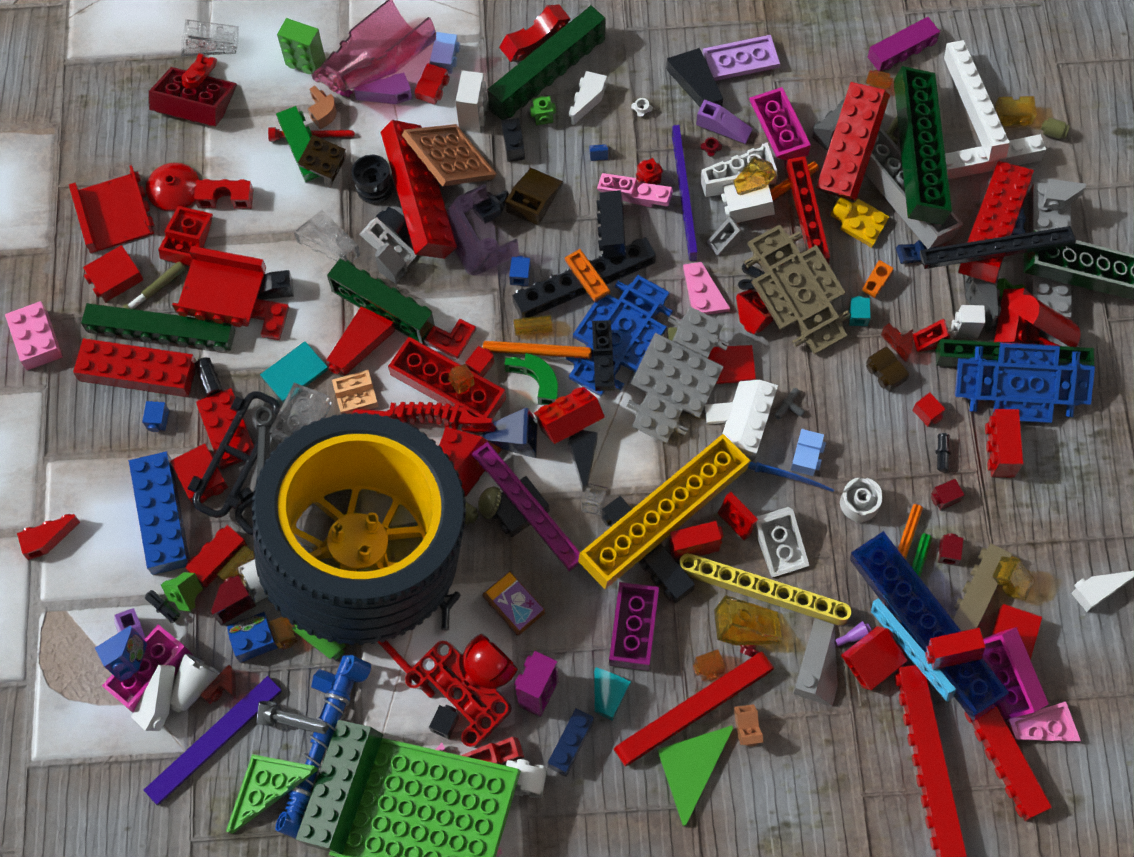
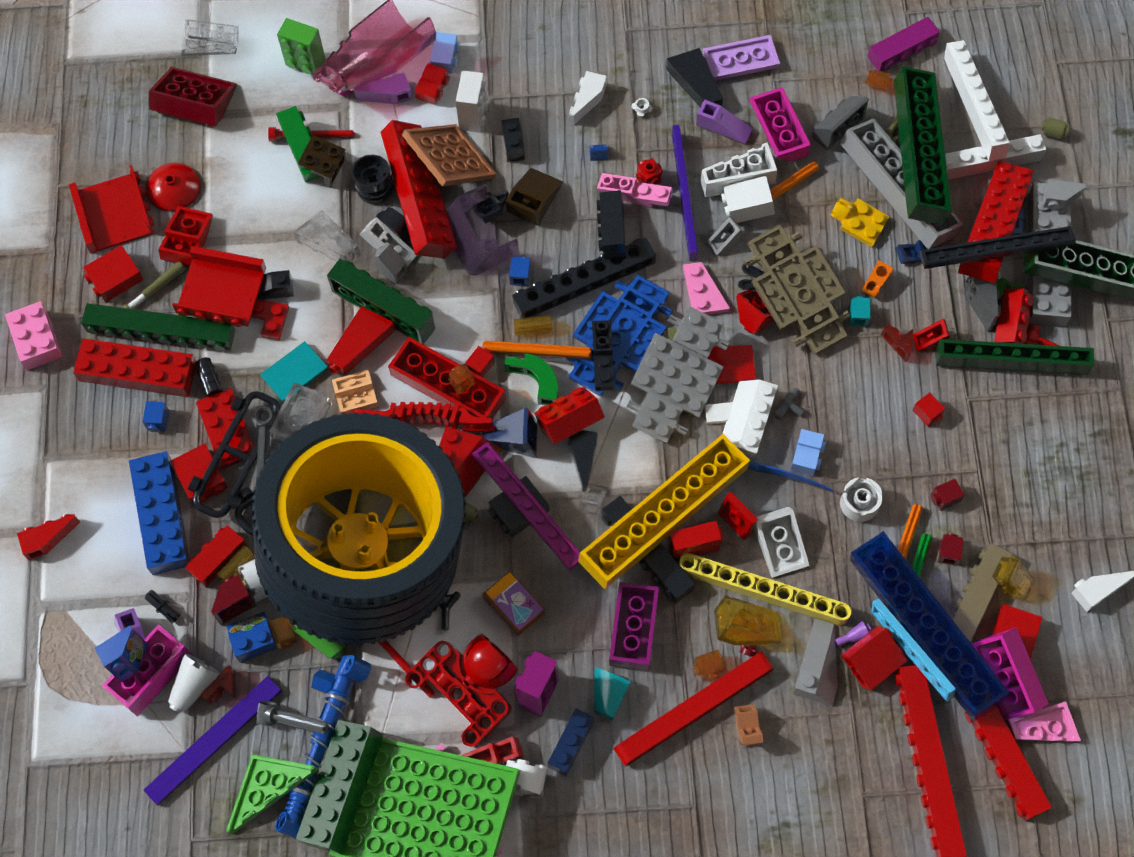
(156, 700): white slope -> none
(183, 590): bright green brick -> none
(198, 71): red plate -> none
(209, 191): red arch -> none
(323, 110): nougat brick -> none
(444, 721): black brick -> none
(453, 342): red plate -> none
(489, 501): olive hat -> none
(523, 42): red brick -> none
(542, 110): bright green brick -> none
(547, 63): dark green brick -> none
(587, 275): orange tile -> none
(690, 766): bright green tile -> none
(711, 142): dark red plate -> none
(754, 176): clear yellow slope -> none
(806, 205): red brick -> none
(853, 140): red brick -> none
(887, 369): dark brown brick -> none
(943, 452): black axle -> none
(955, 648): red brick -> none
(969, 321): white brick -> none
(1004, 443): red brick -> none
(1016, 111): clear yellow brick -> none
(1026, 380): blue piece -> none
(1046, 319): red brick -> none

